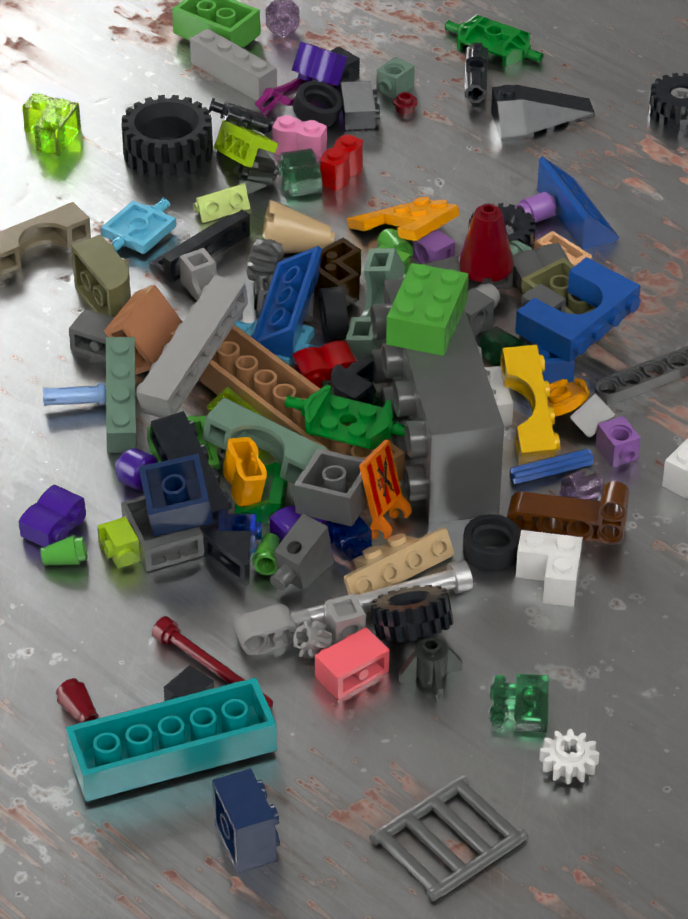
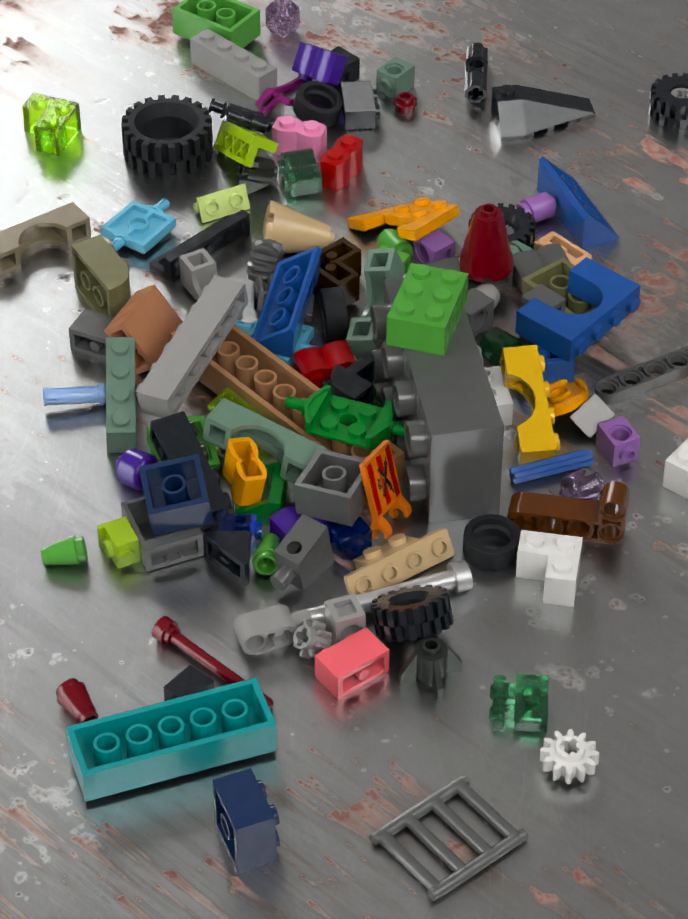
(52, 516): dark purple brick -> none
(497, 37): green plate -> none

